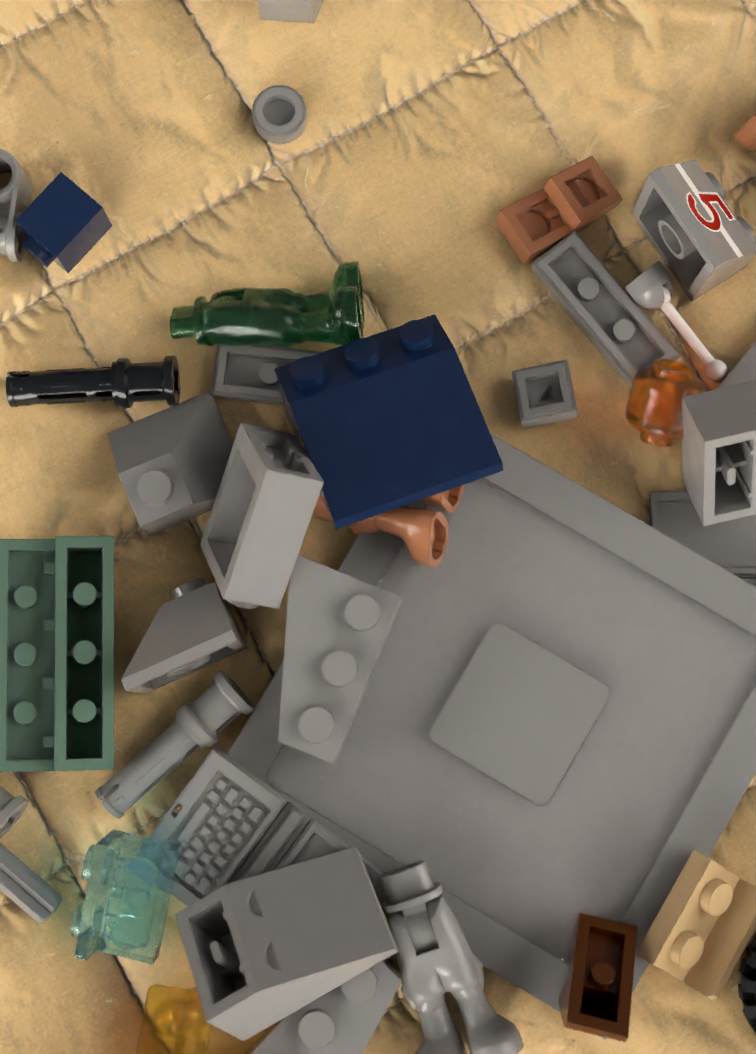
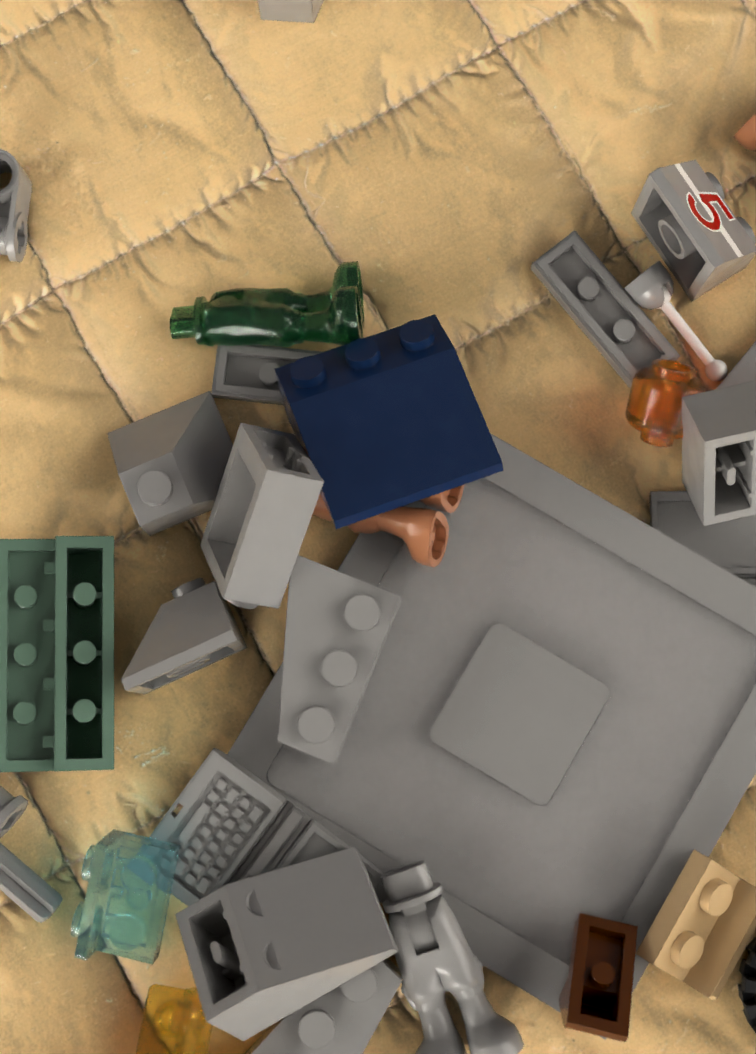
(62, 224): dark blue brick -> none
(120, 383): black pin -> none
(194, 727): light grey pin -> none
(279, 114): light grey tile -> none
(545, 394): light grey tile -> none
(564, 204): nougat slope -> none

